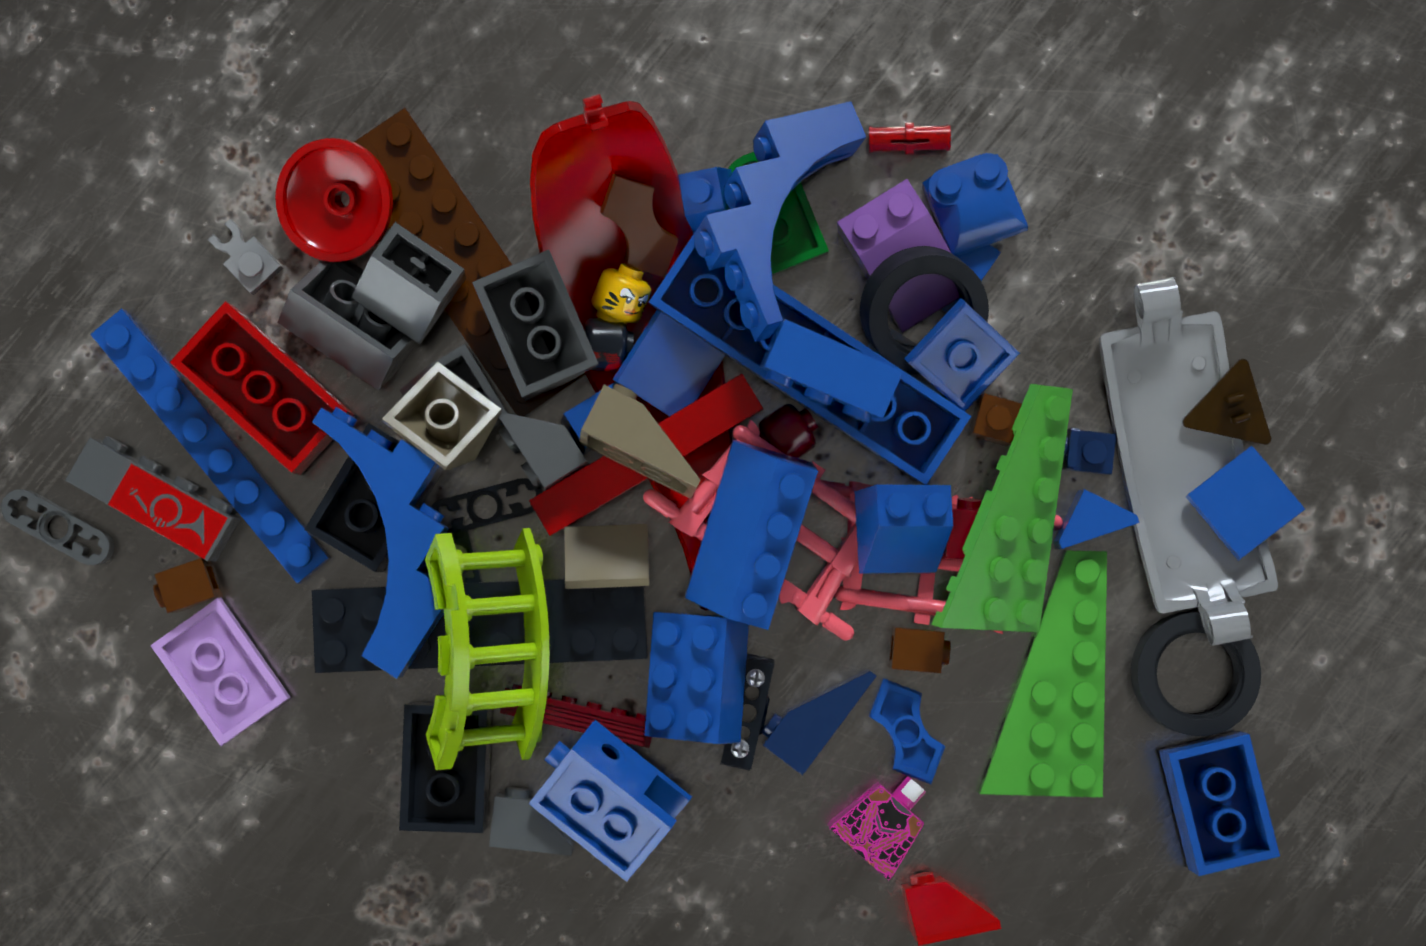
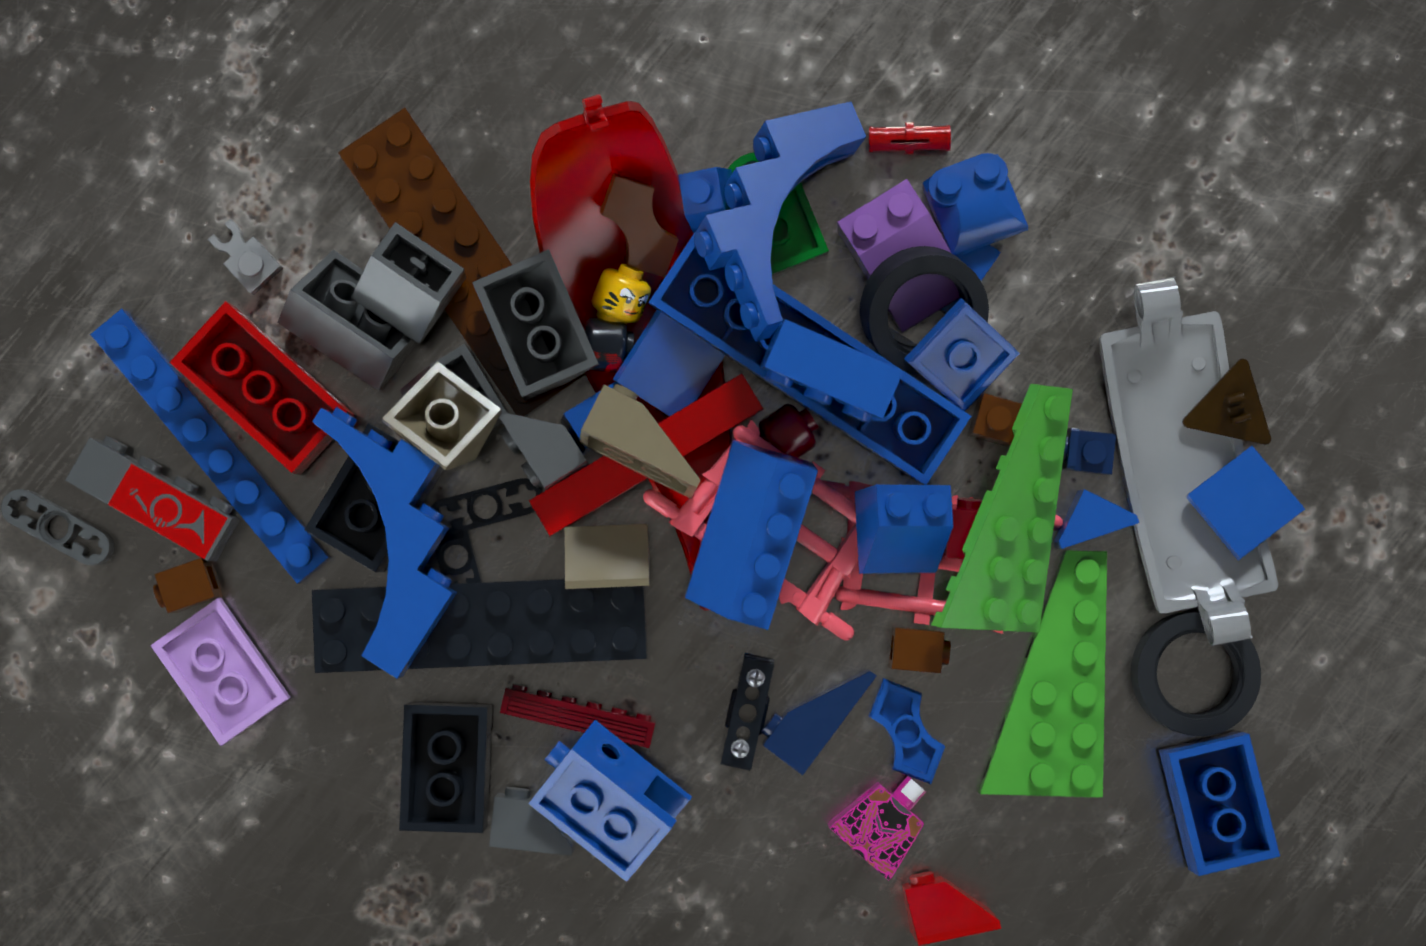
(312, 206): red dish -> none
(458, 657): lime fence -> none
(696, 678): blue brick -> none

